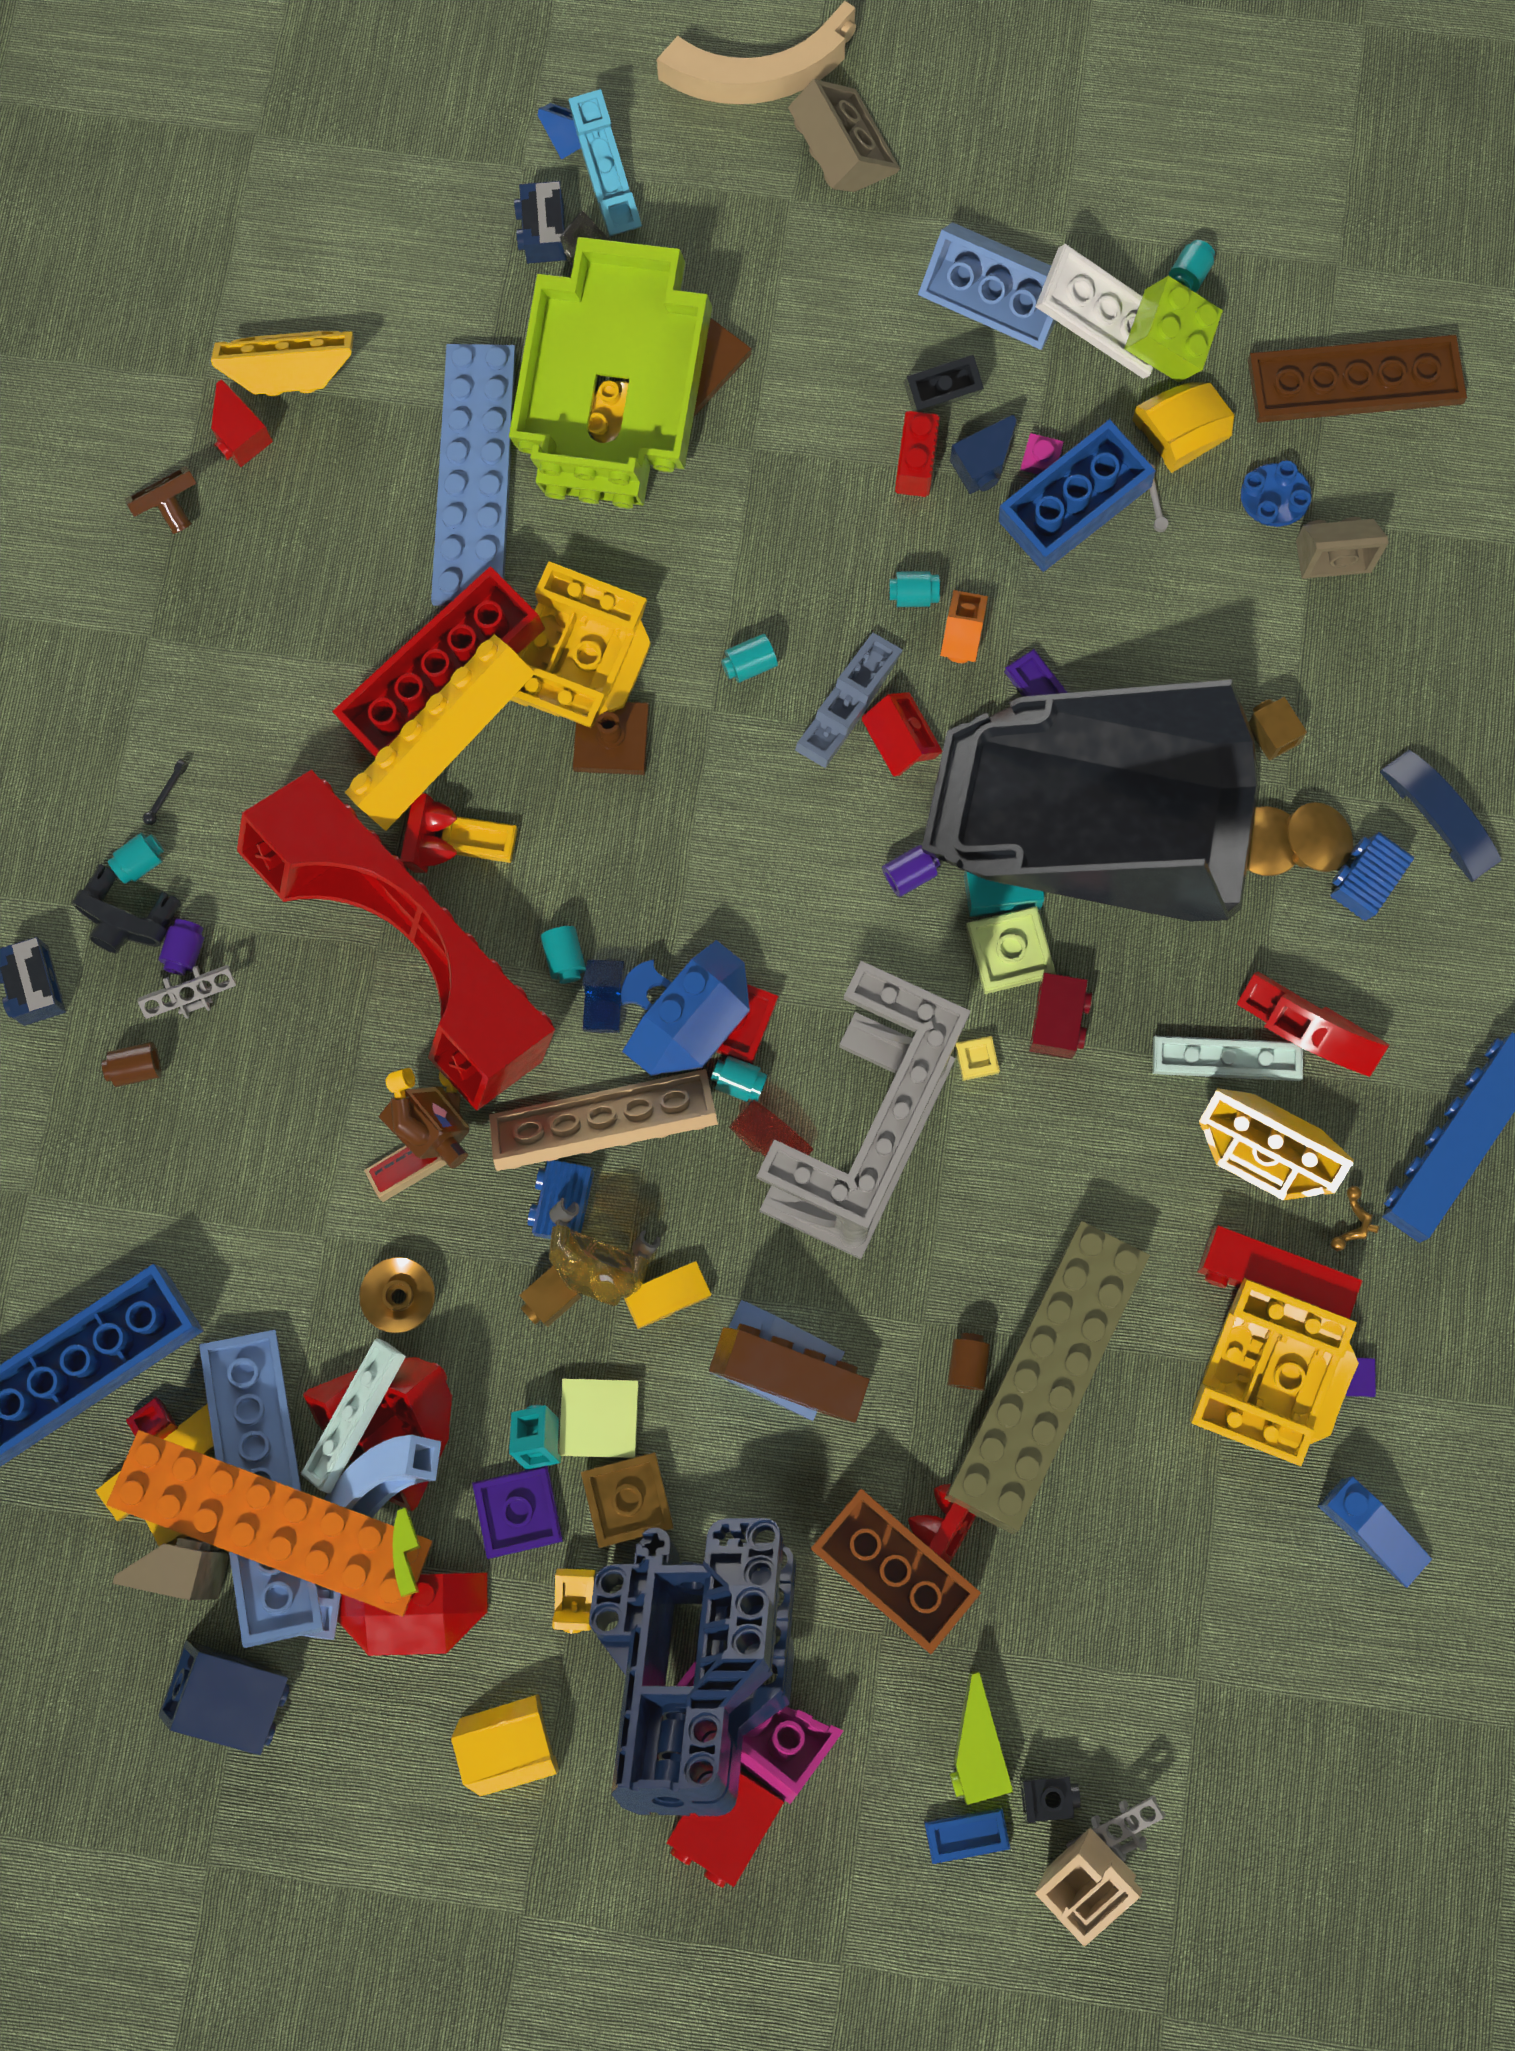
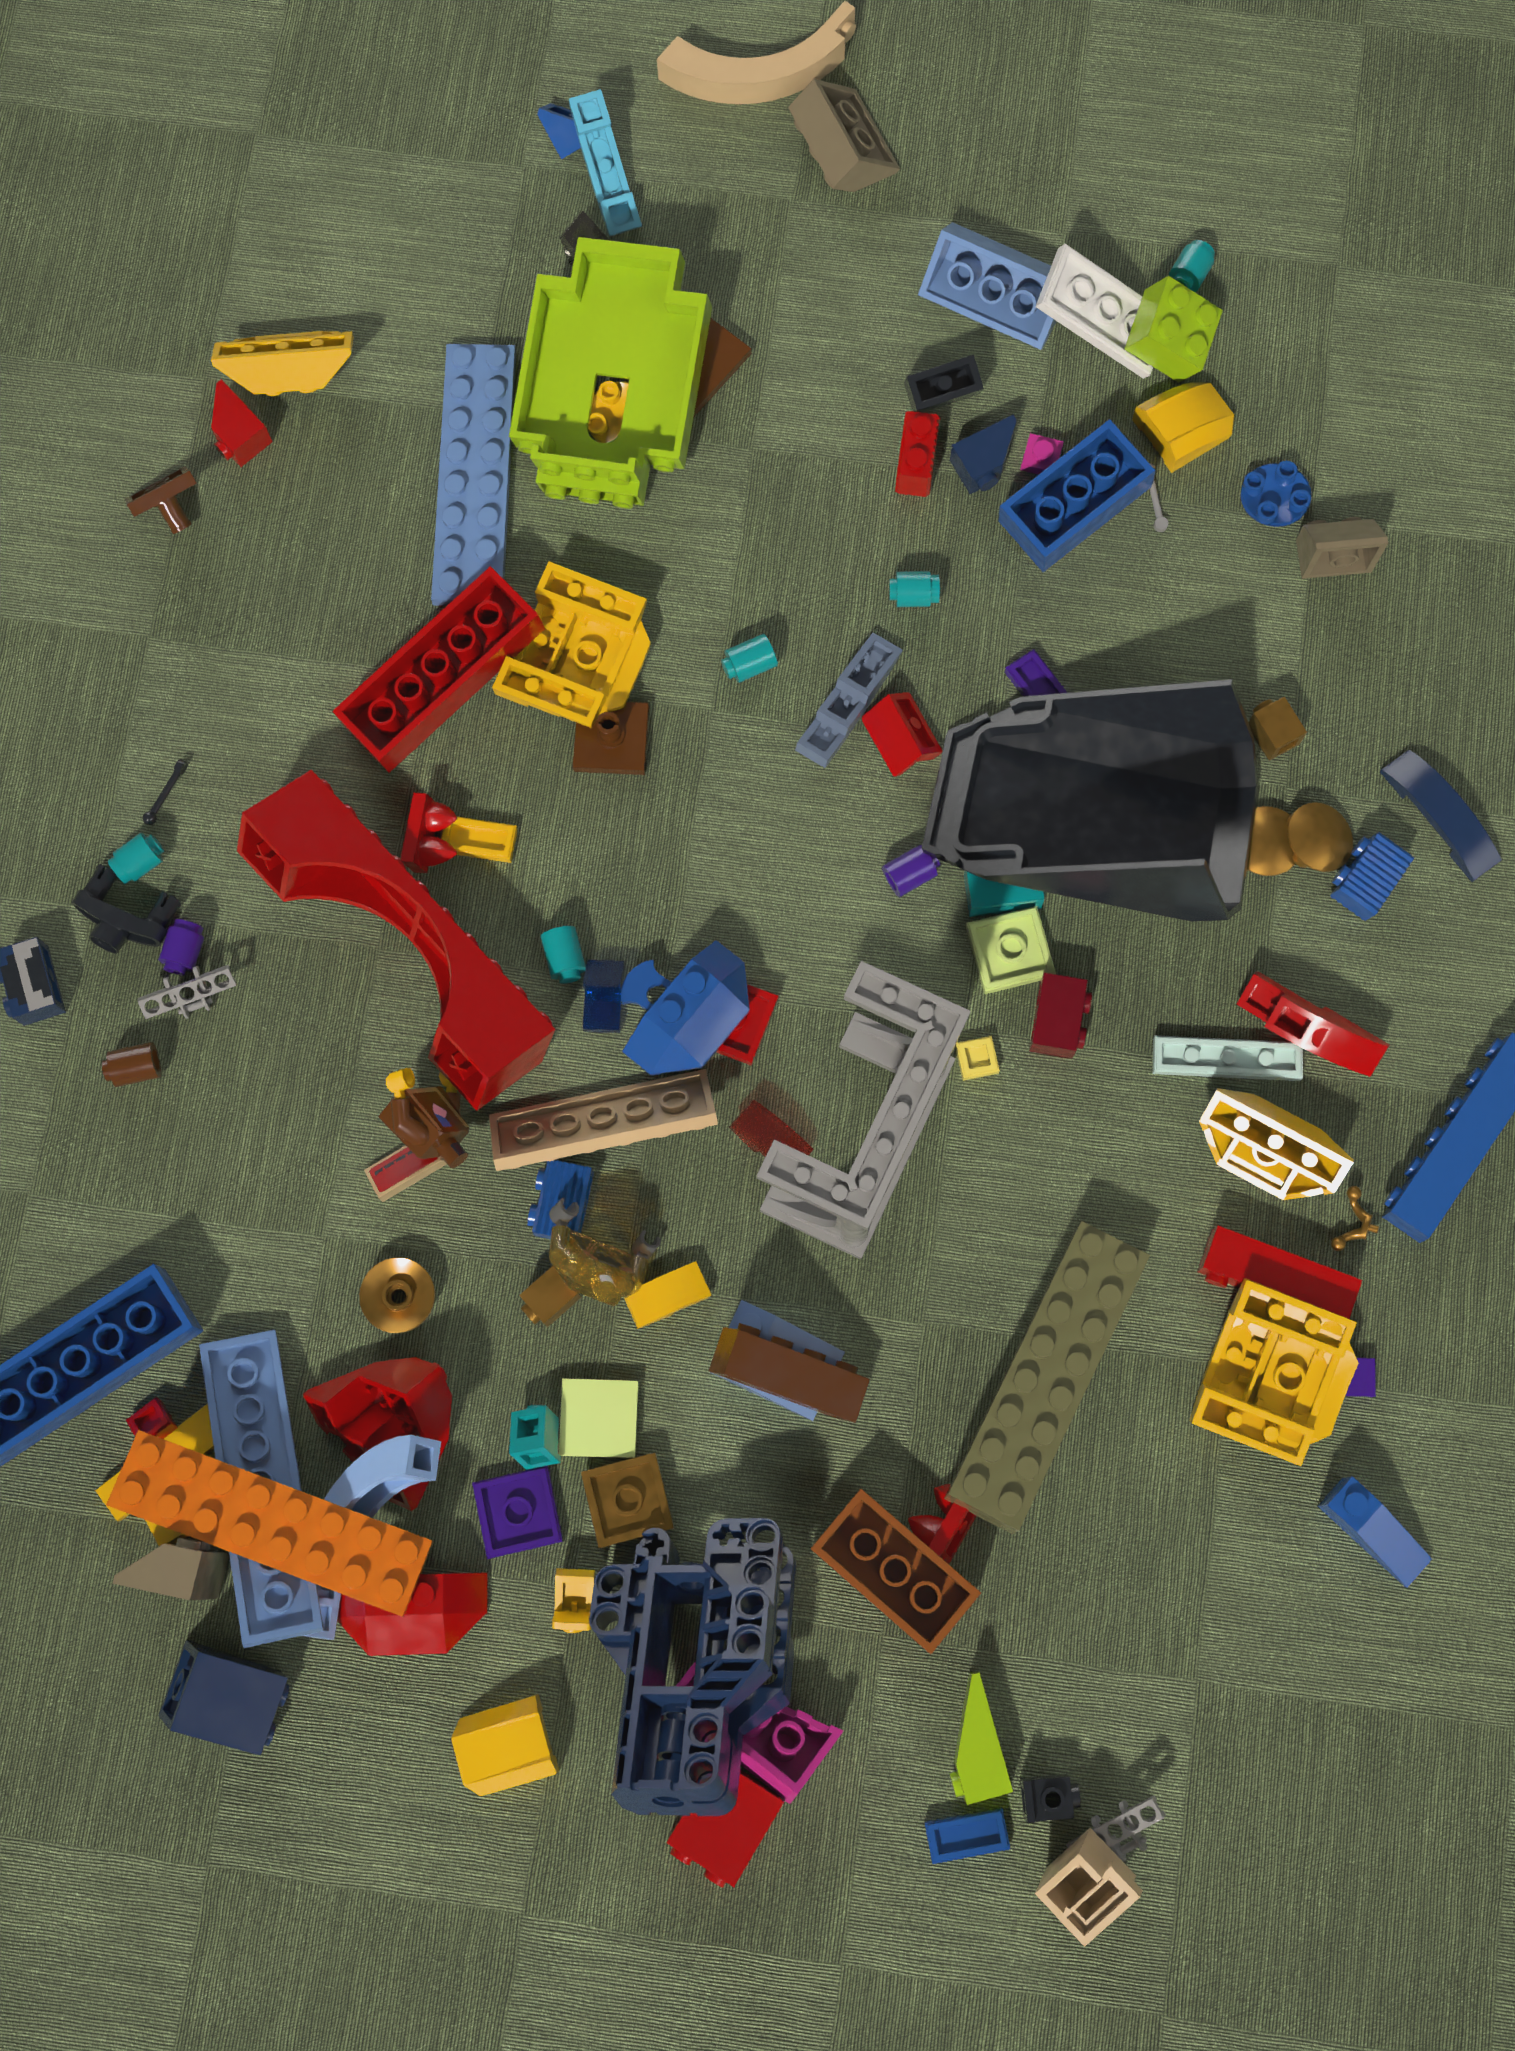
(353, 1415): light aqua tile -> none
(404, 1541): lime slope -> none
(439, 732): yellow brick -> none
(542, 221): brick -> none
(739, 1079): teal brick -> none
(964, 626): orange slope -> none
(969, 1362): reddish brown brick -> none
(1356, 378): reddish brown plate -> none

